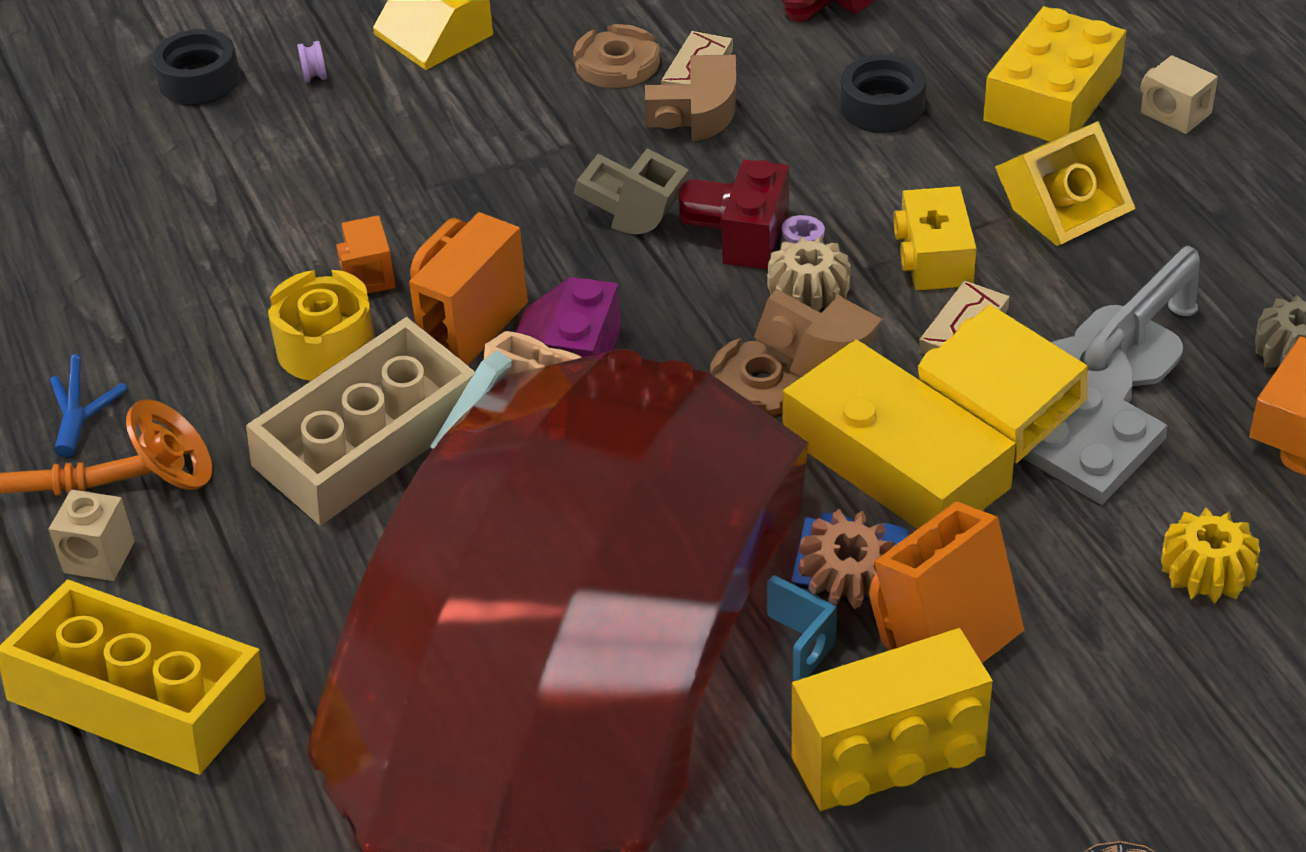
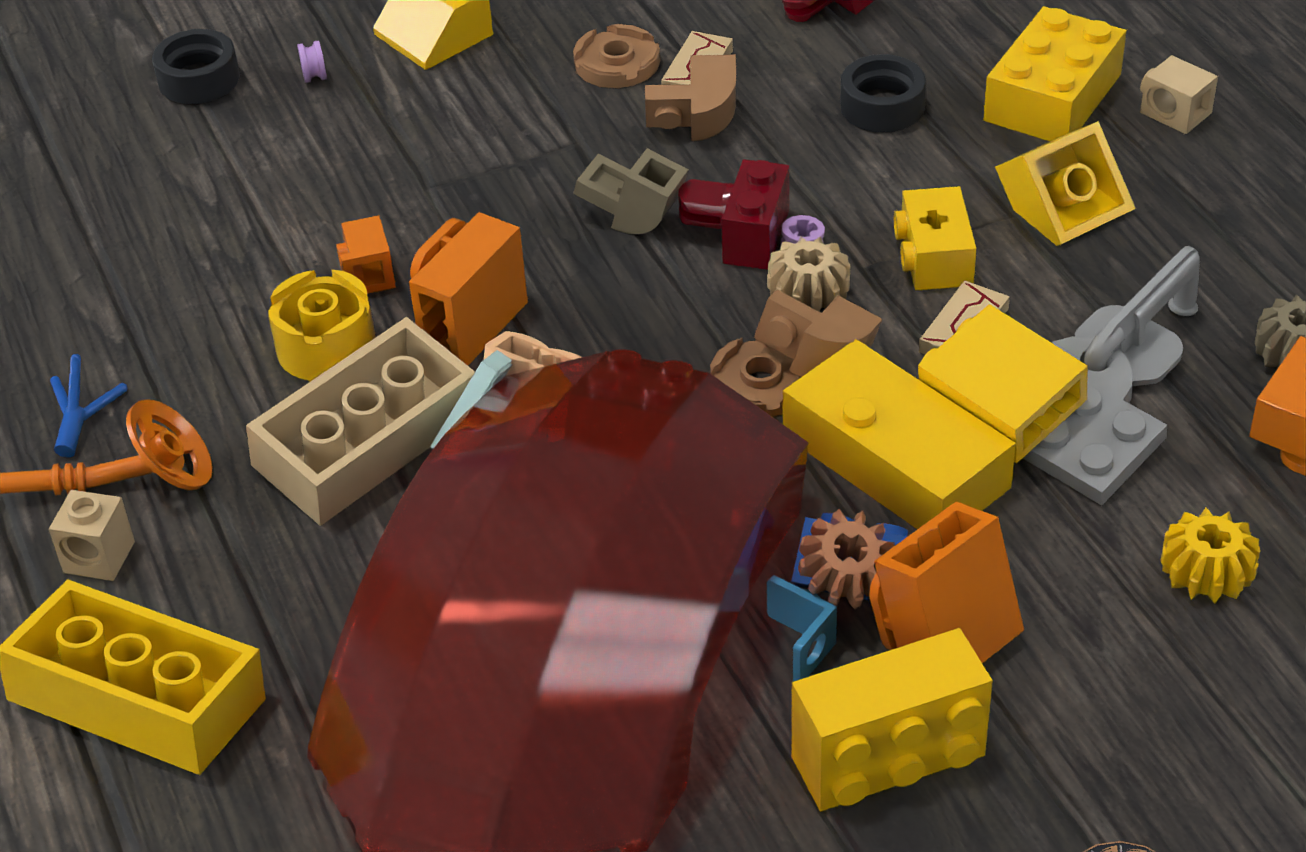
(575, 317): magenta slope -> none

